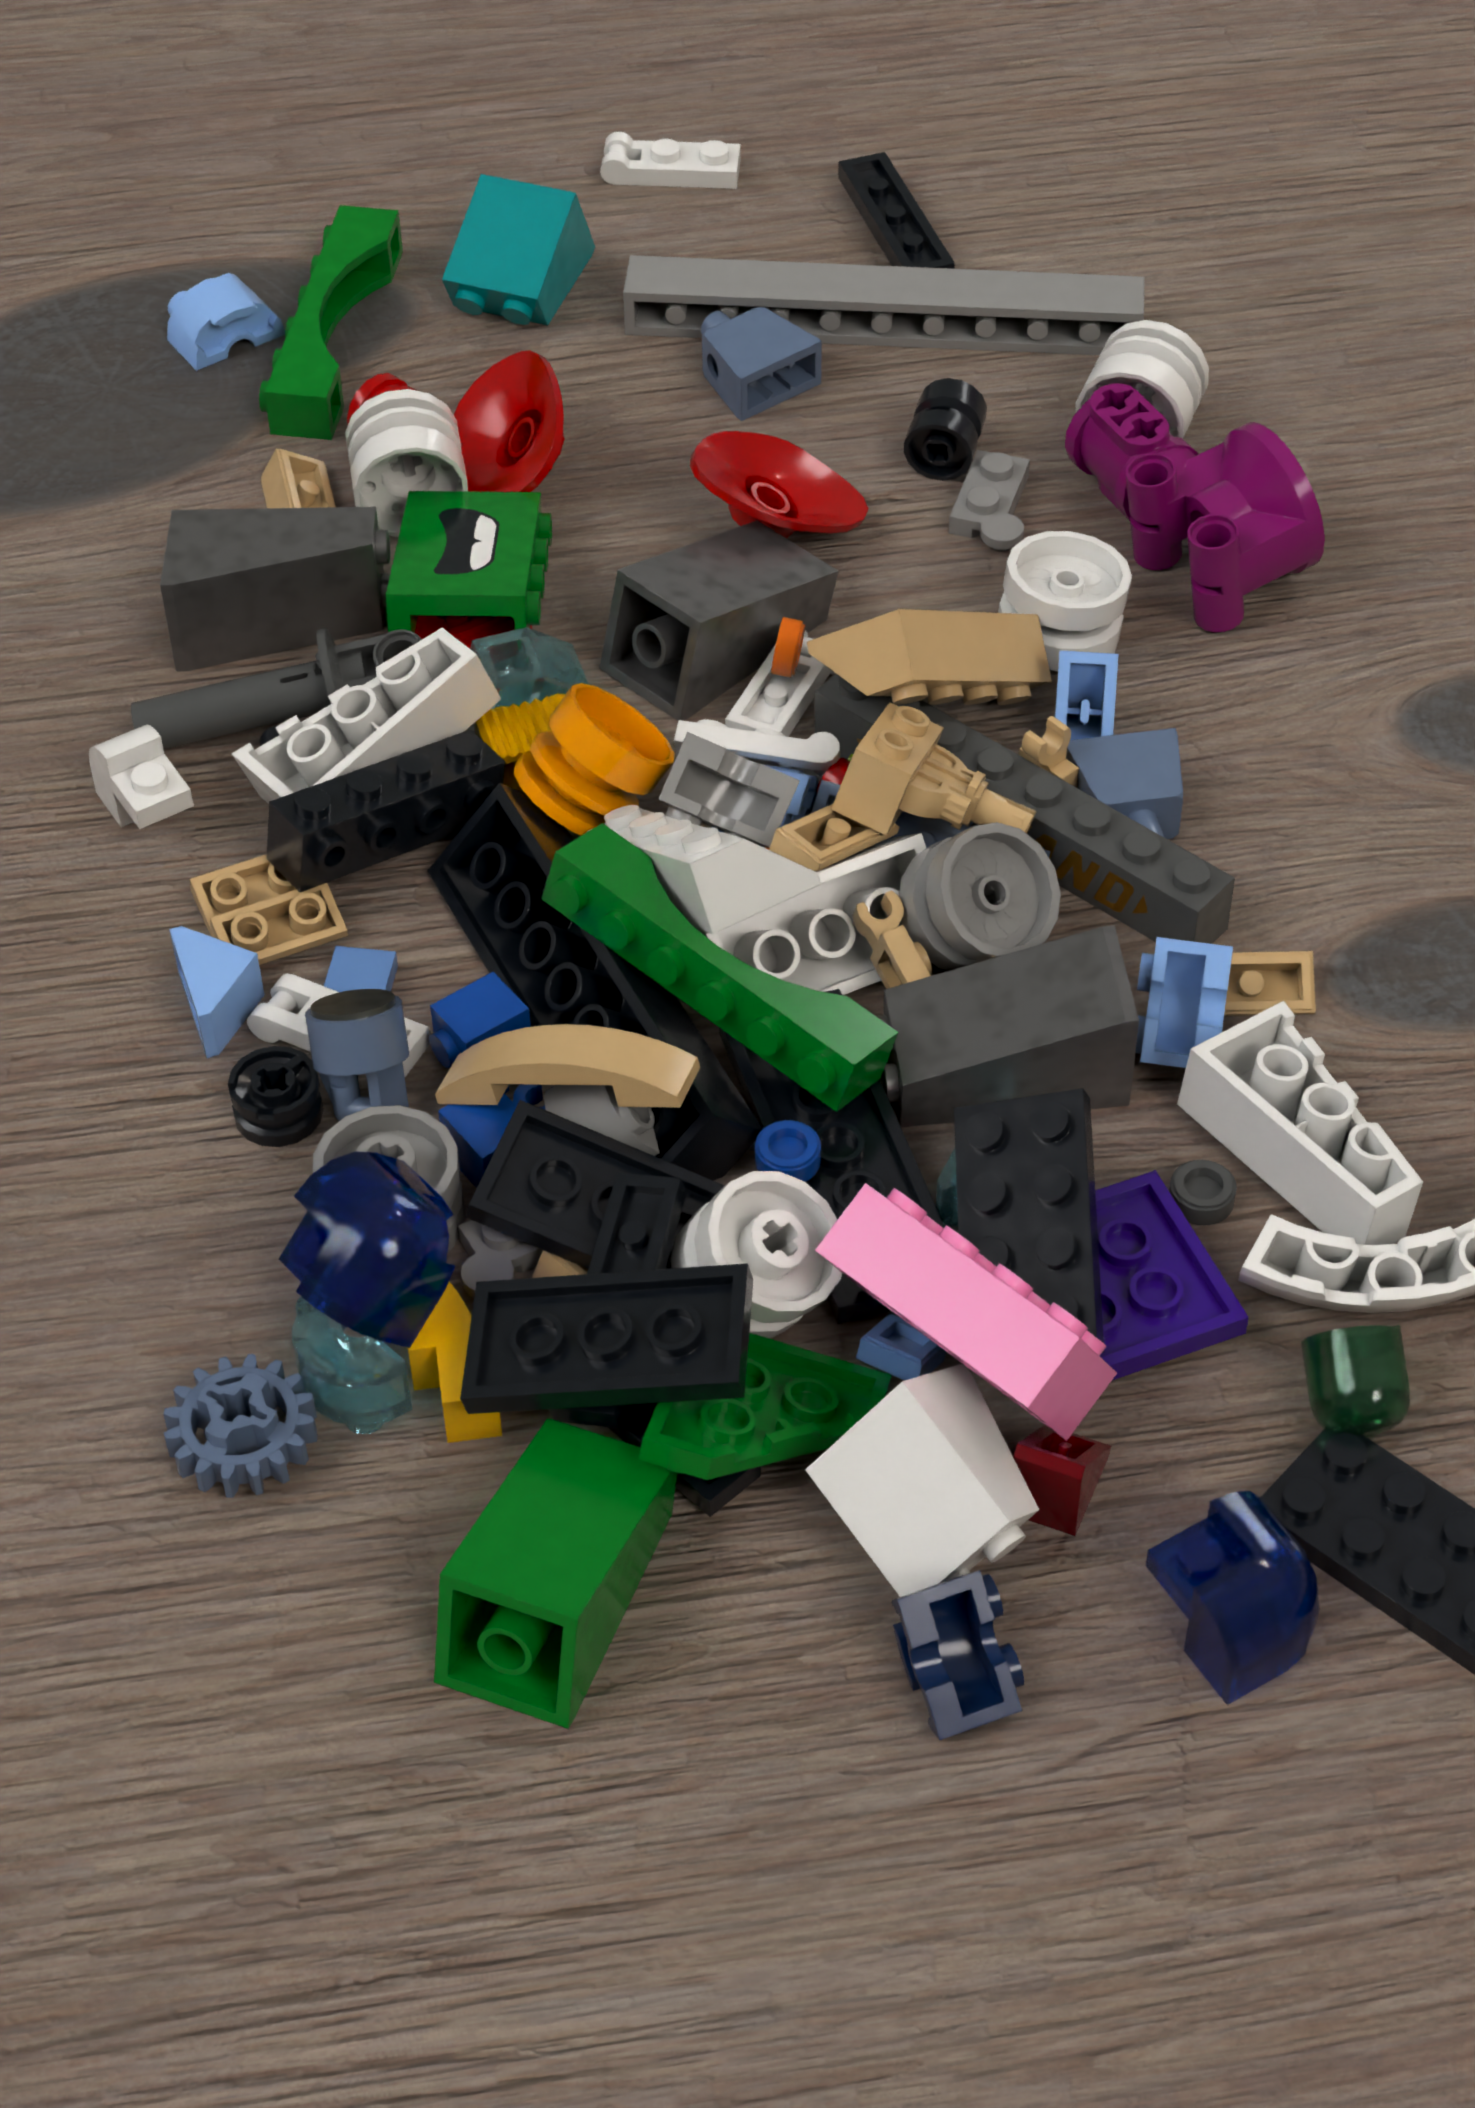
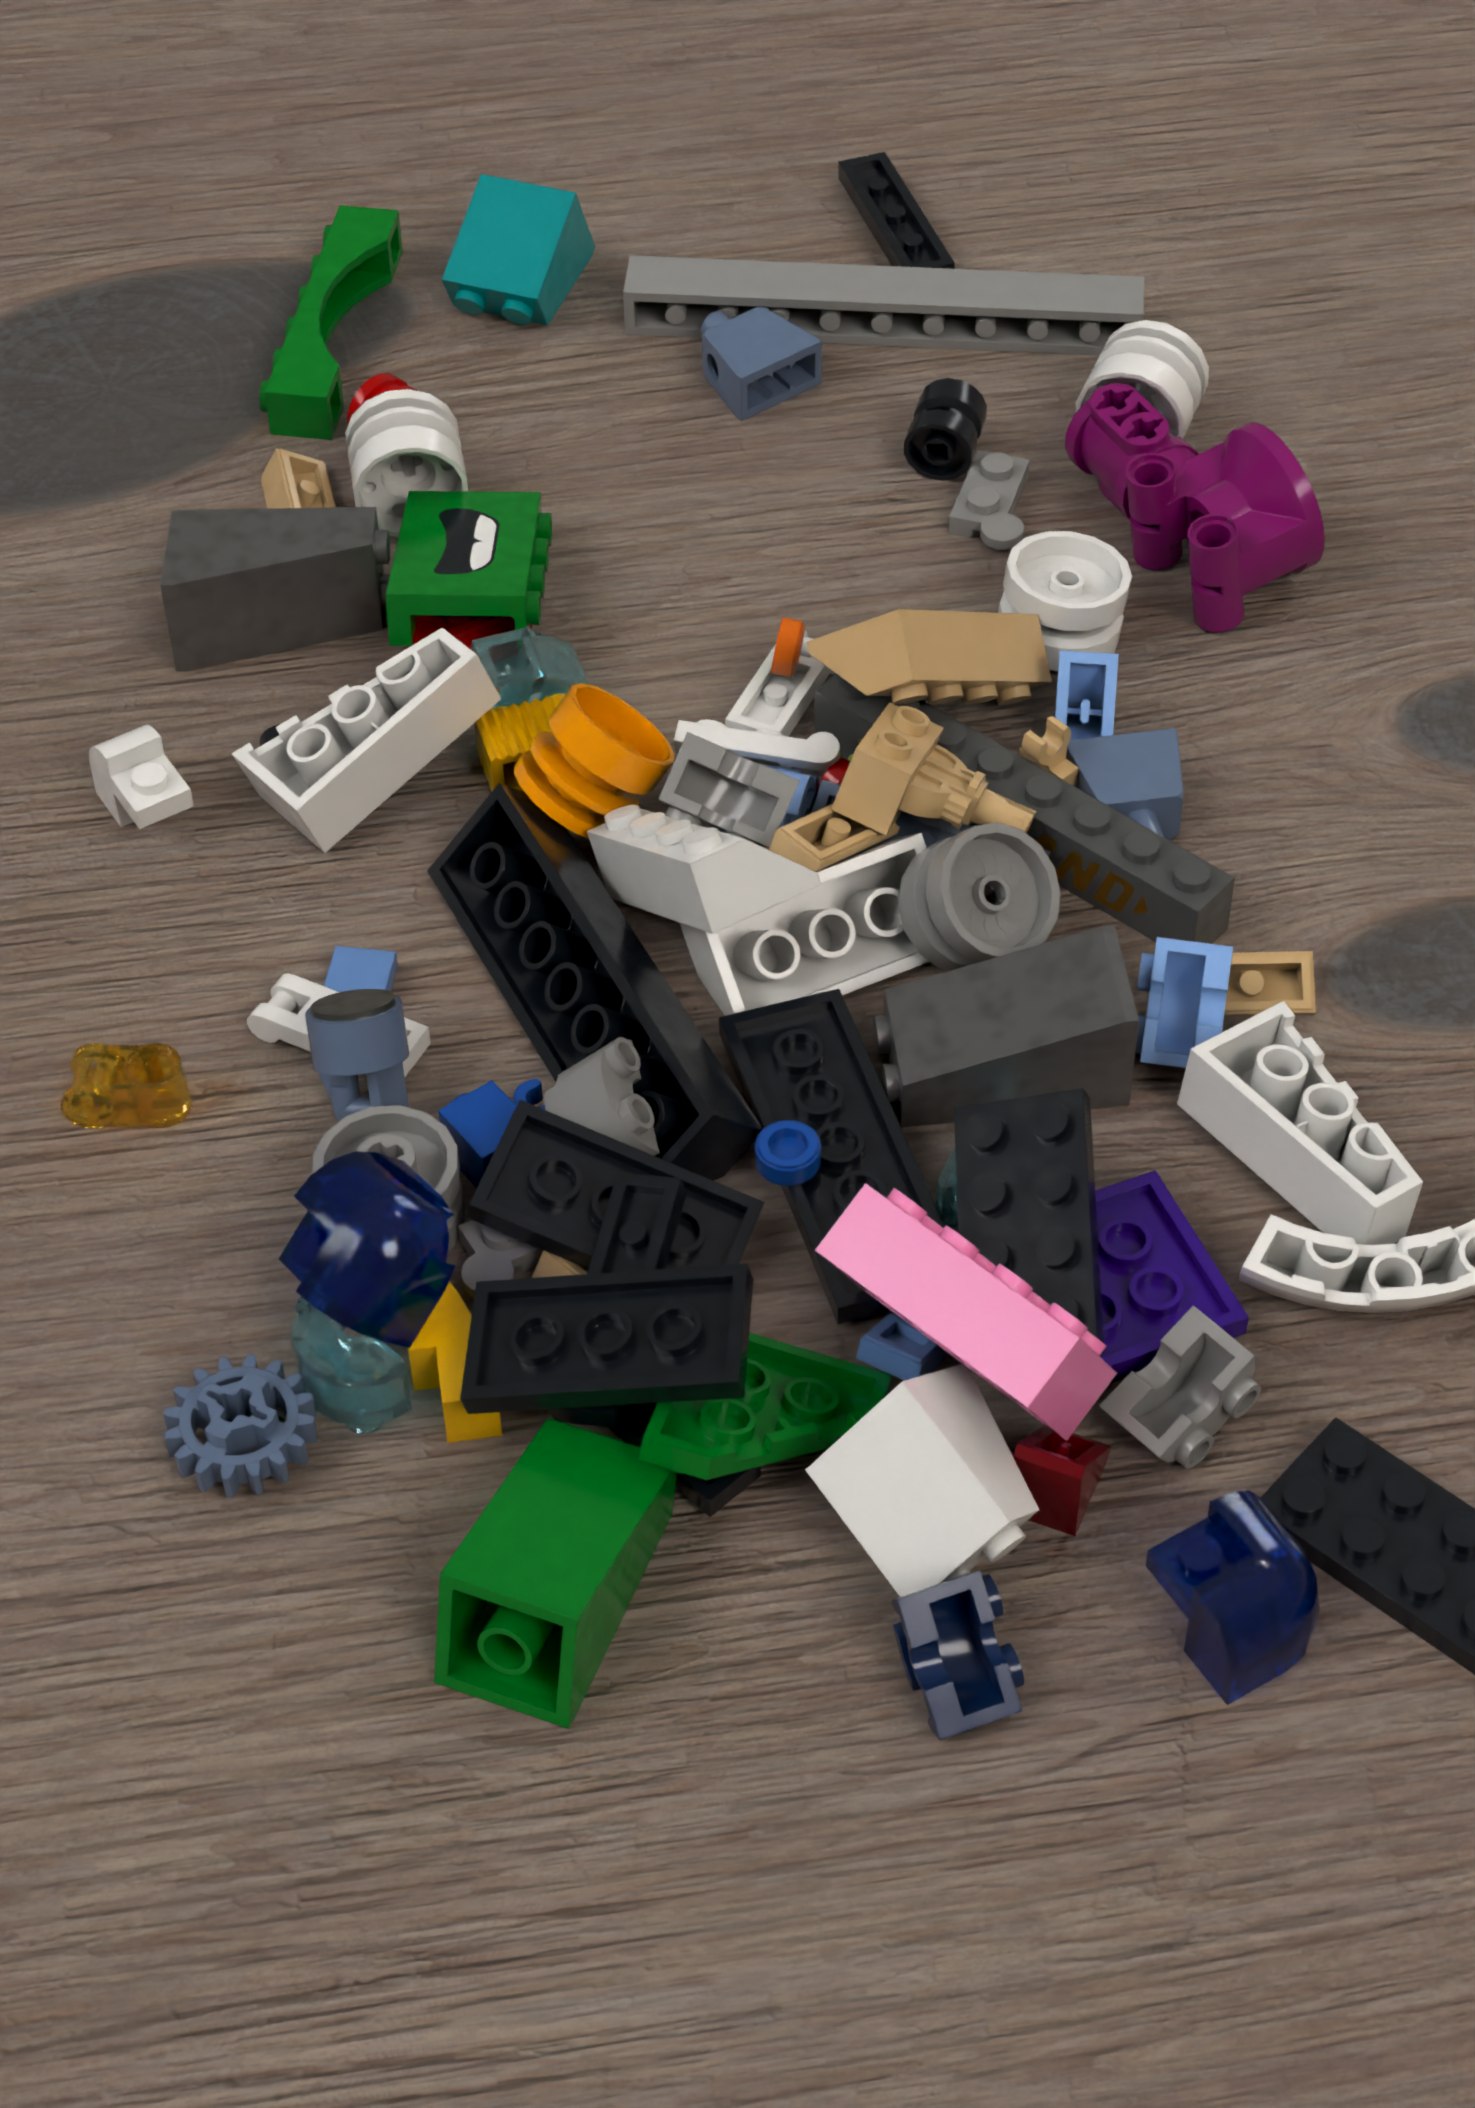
(129, 1084): none -> clear yellow piece
(216, 316): light blue cylinder -> none
(219, 983): light blue slope -> none
(264, 912): tan slope -> none
(269, 695): dark grey piece -> none
(275, 1096): black wheel -> none
(380, 810): black brick -> none
(473, 1015): blue brick -> none
(511, 425): red hat -> none
(637, 1066): tan slope -> none
(670, 163): white plate -> none
(709, 614): flat silver slope -> none
(775, 1229): white wheel -> none
(776, 484): red hat -> none
(805, 1033): green arch -> none
(894, 953): tan plate -> none
(1186, 1390): none -> light grey cylinder
(1203, 1191): dark grey tile -> none
(1357, 1379): clear green helmet -> none

